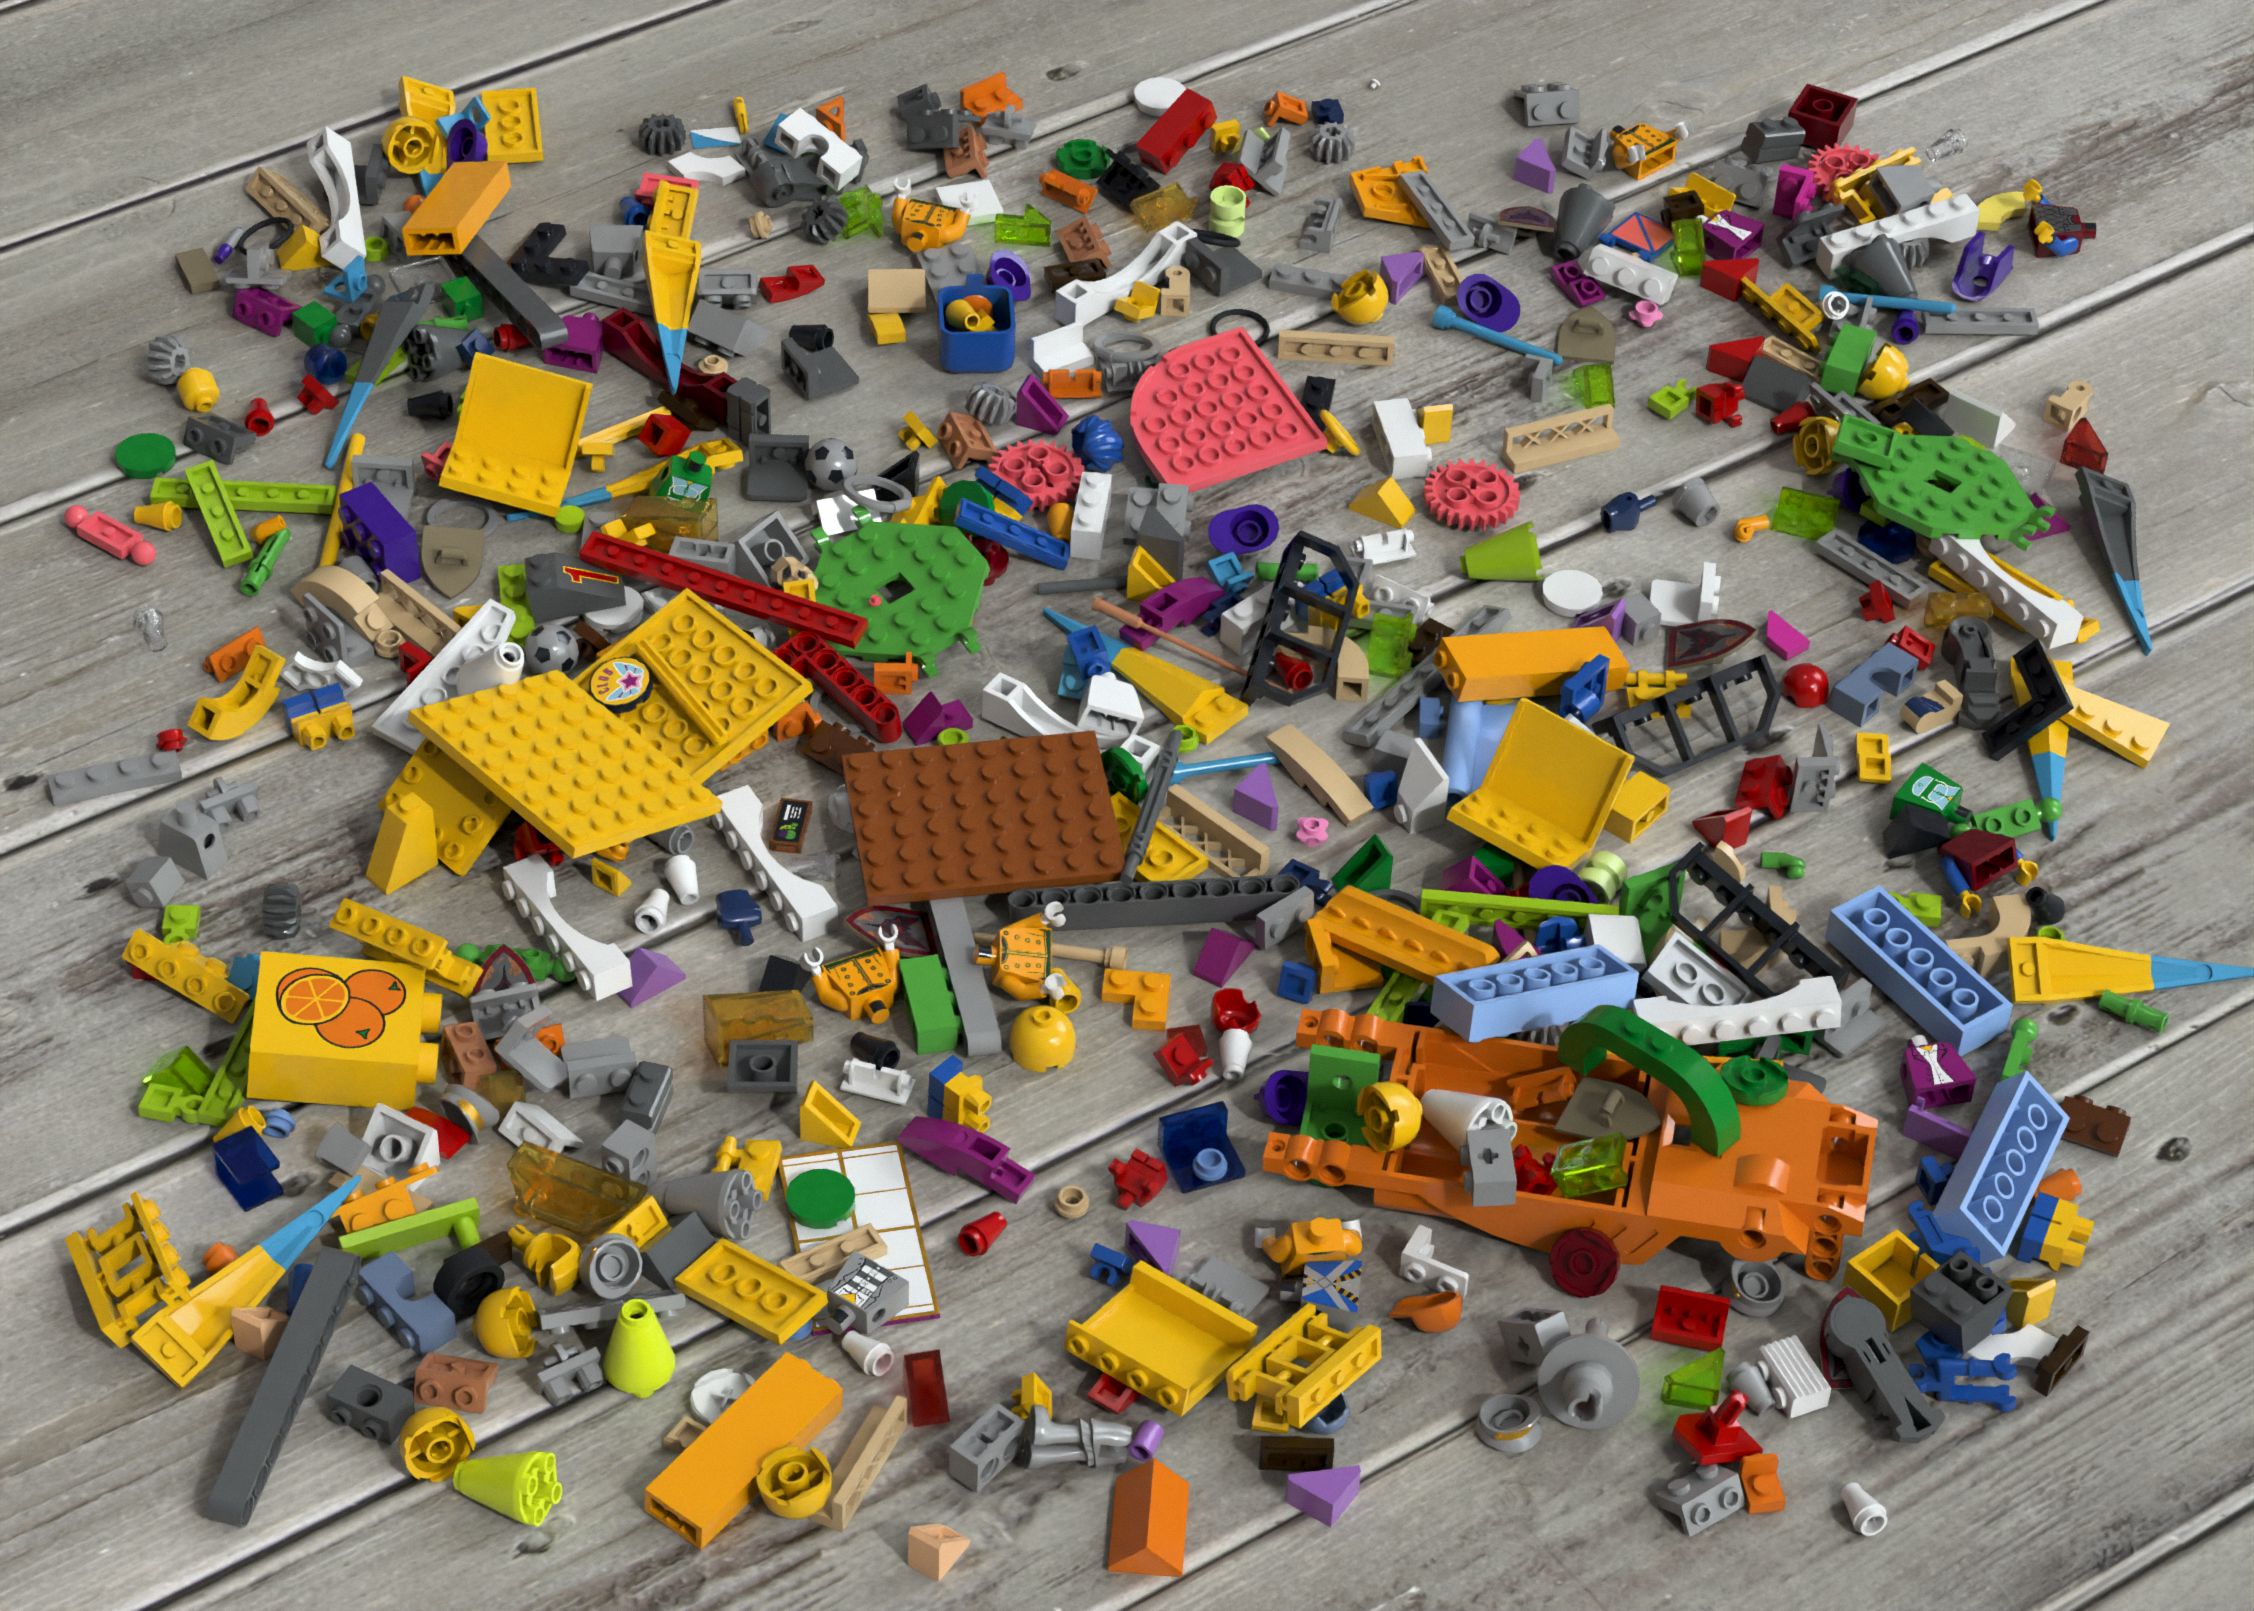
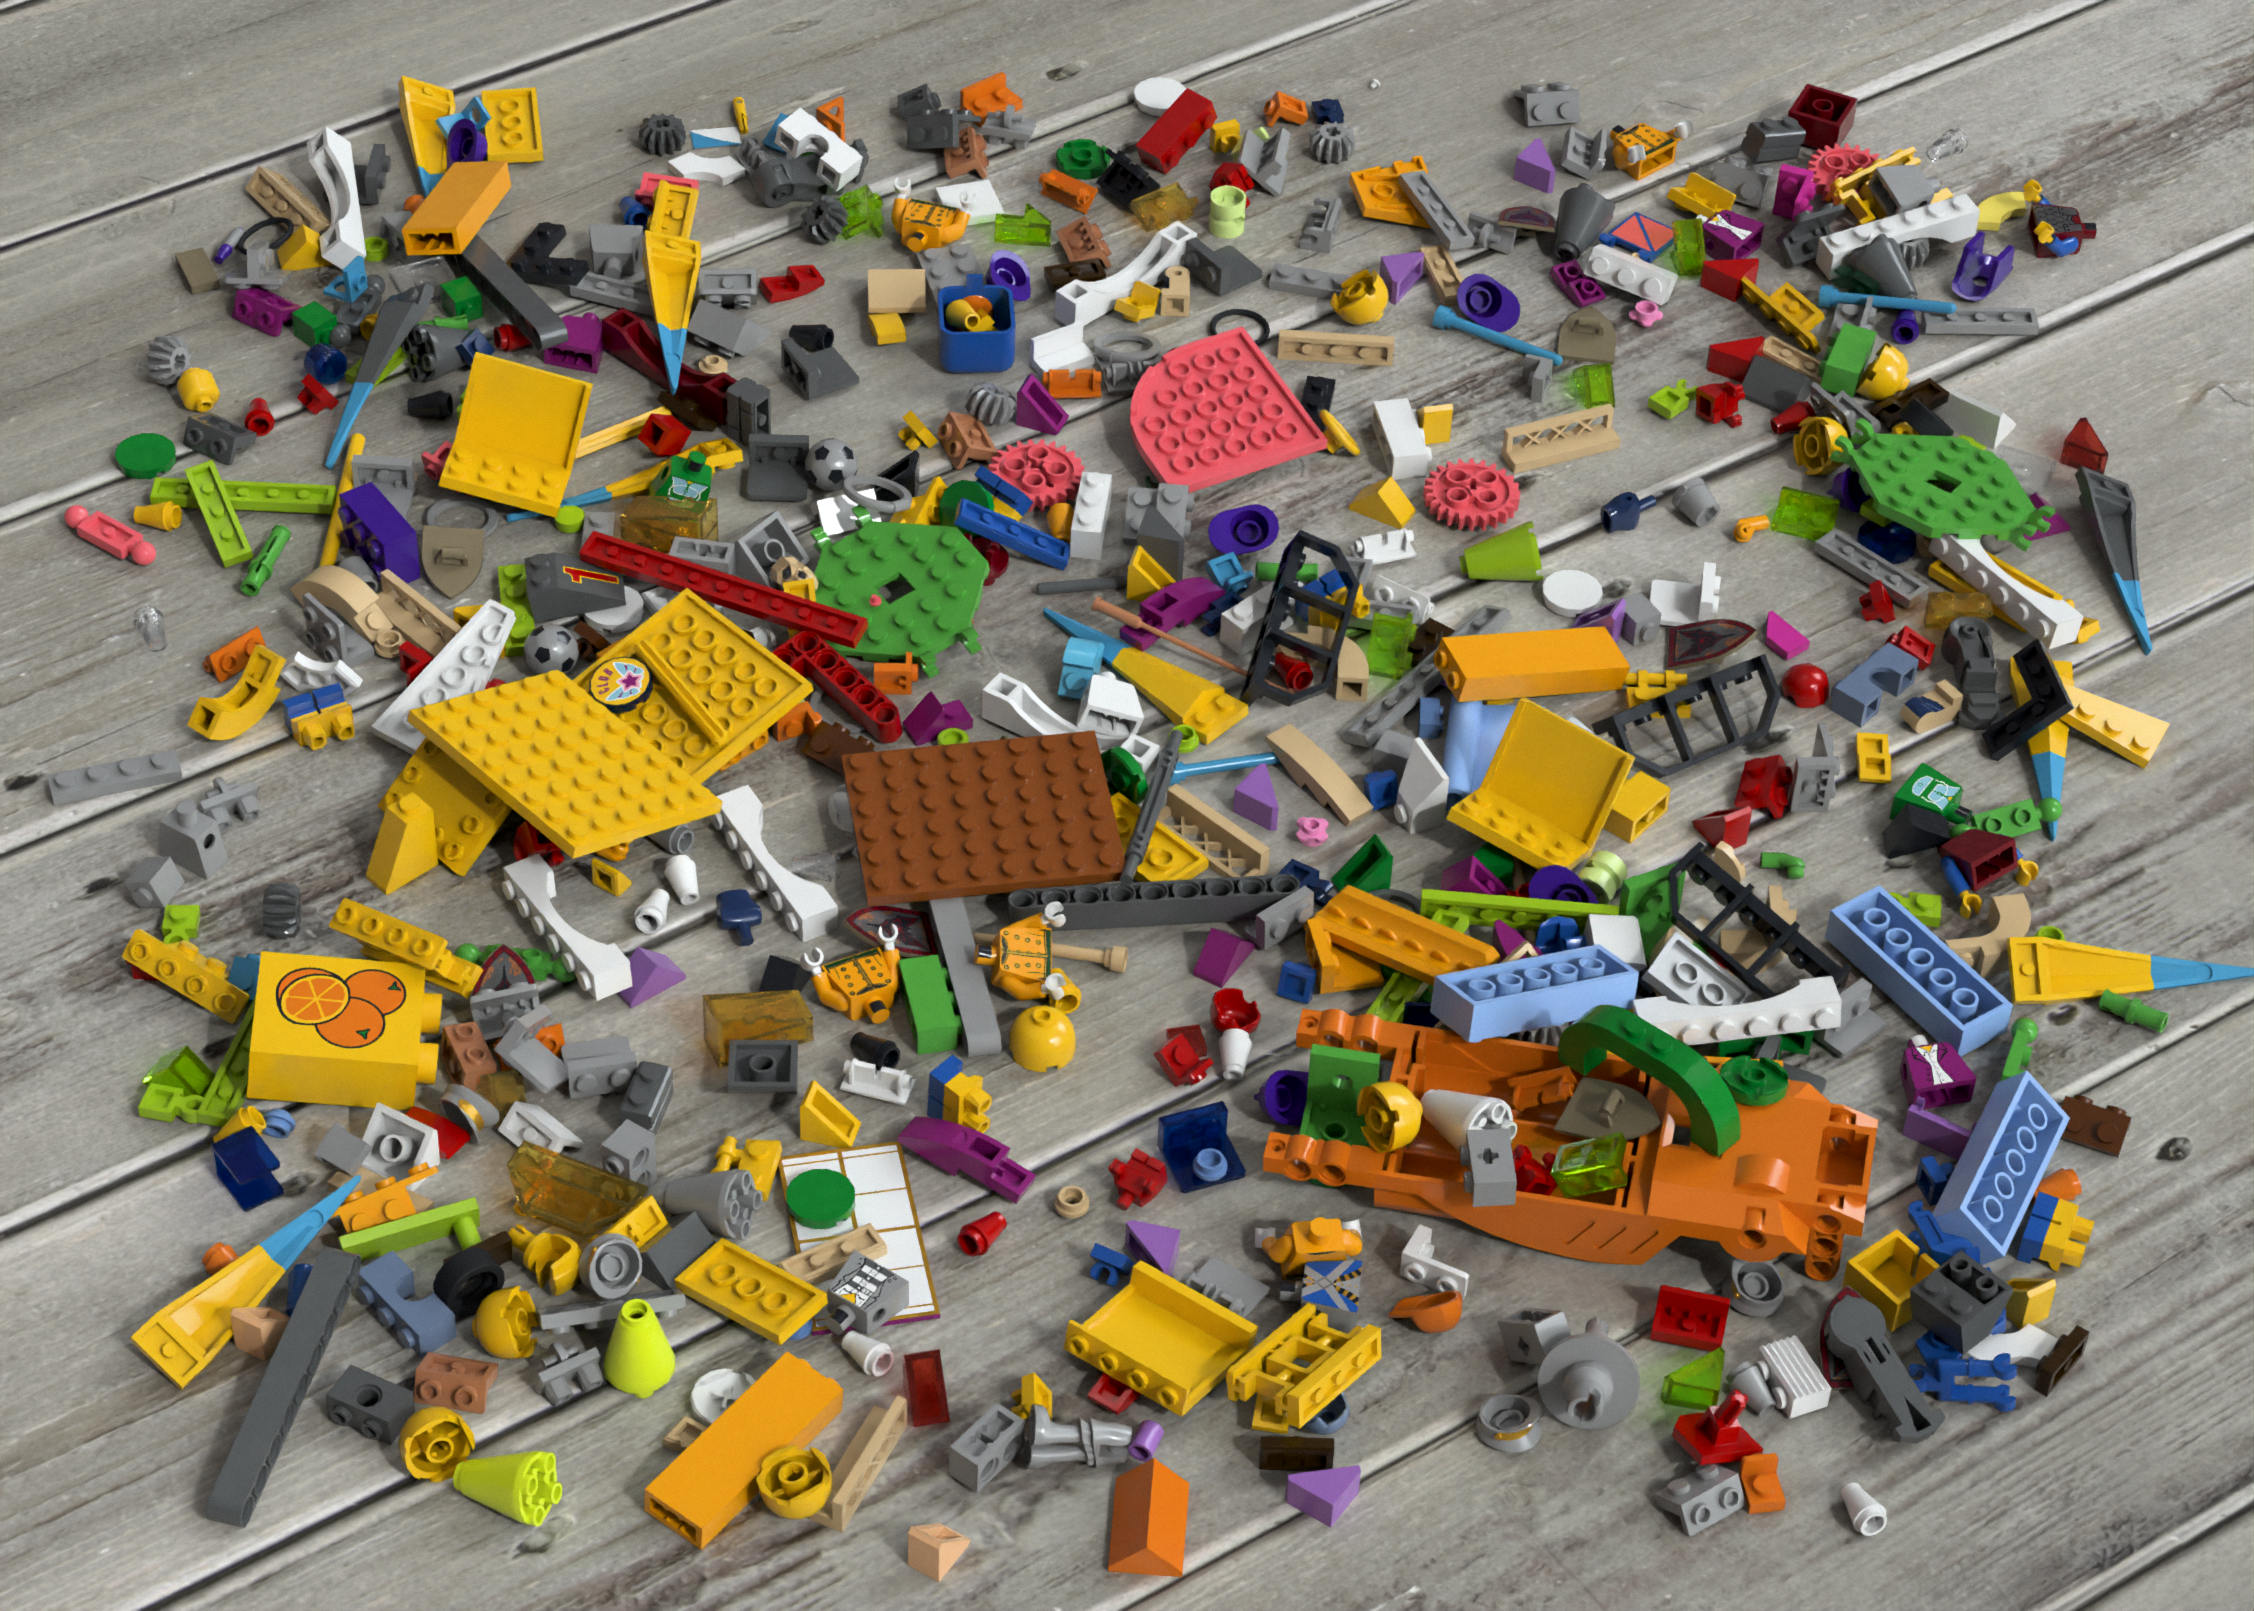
(142, 1285): yellow fence -> none
(171, 740): red plate -> none
(261, 531): light orange arm -> none
(410, 144): yellow cylinder -> none
(491, 669): white cone -> none
(598, 453): yellow tile -> none
(636, 536): yellow bracket -> none
(760, 225): tan plate -> none
(790, 825): tile -> none
(1089, 652): blue bracket -> none
(1097, 444): blue hair -> none
(1145, 990): light orange plate -> none
(1216, 239): black tyre -> none
(1584, 1262): dark red tile -> none
(1585, 690): blue plate -> none
(1680, 207): dark brown bracket -> none
(1833, 305): white cone -> none
(1866, 441): bright green tile -> none
(2045, 906): black cone -> none
(2069, 407): tan leg -> none

